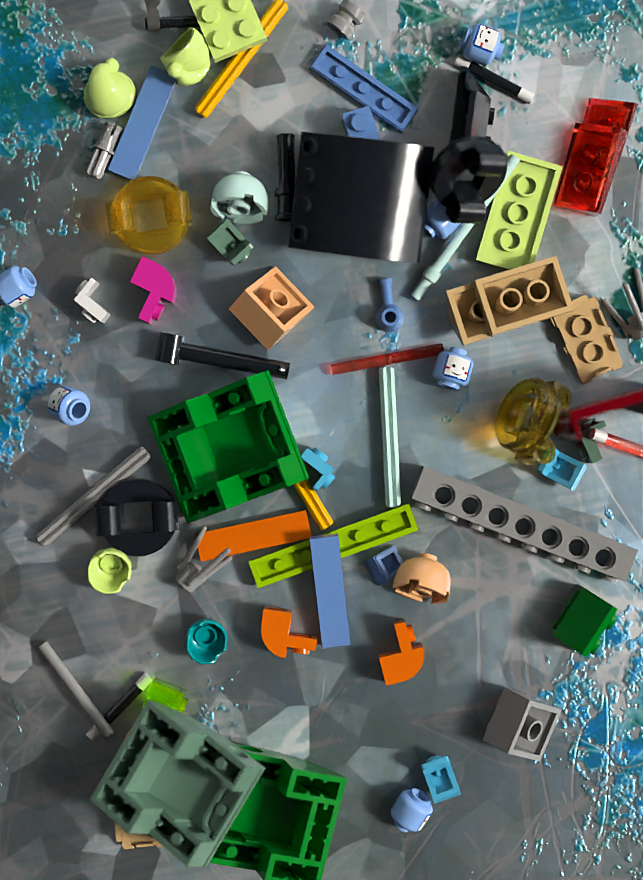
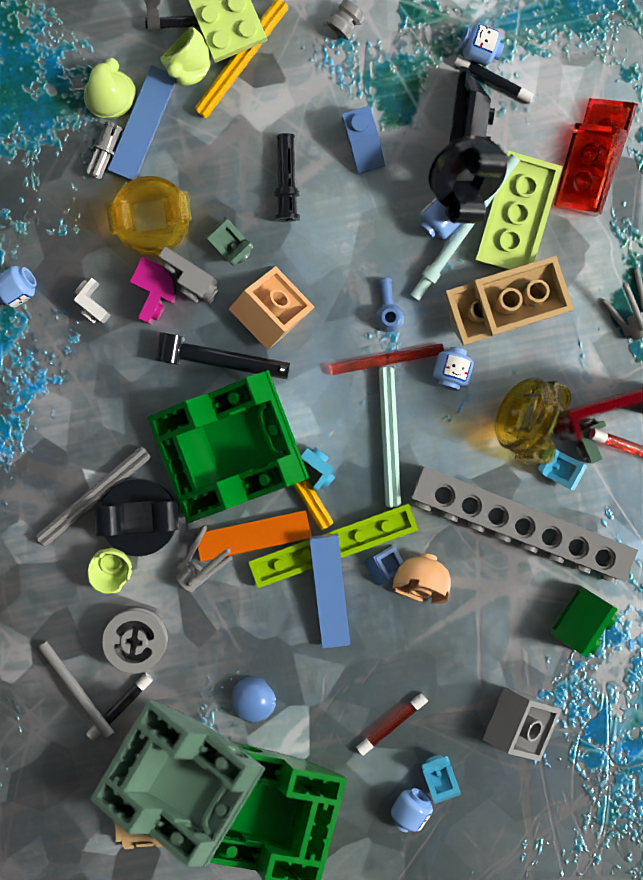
(68, 405): light blue head -> none
(113, 636): none -> light grey wheel
(167, 694): clear neon green brick -> none
(194, 281): none -> light grey plate
(205, 641): teal hair -> none
(239, 198): light aqua cylinder -> none
(253, 699): none -> medium blue hair
(276, 633): orange brick -> none
(360, 197): black slope -> none
(363, 88): medium blue tile -> none
(392, 724): none -> clear red bar
(404, 662): orange brick -> none
(588, 339): tan piece -> none

